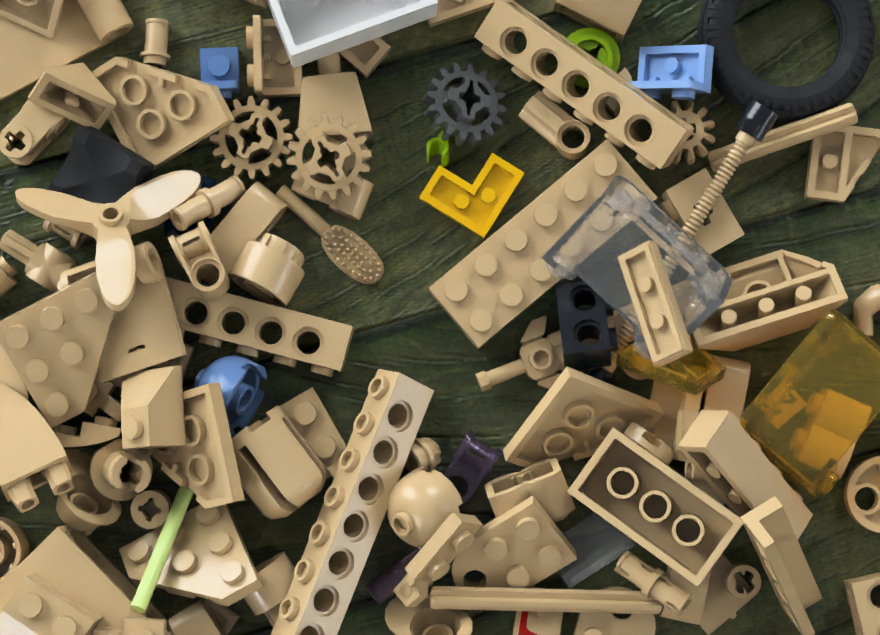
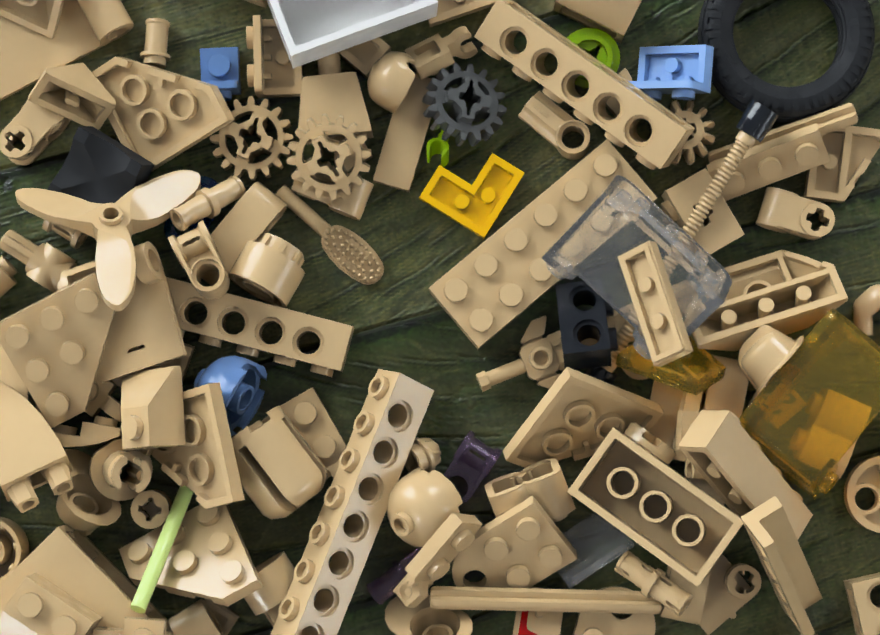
(390, 80): none -> tan hair
(404, 139): none -> tan tile
(438, 52): none -> tan plate
(765, 354): none -> tan piece
(774, 161): none -> tan plate
(787, 214): none -> tan piece

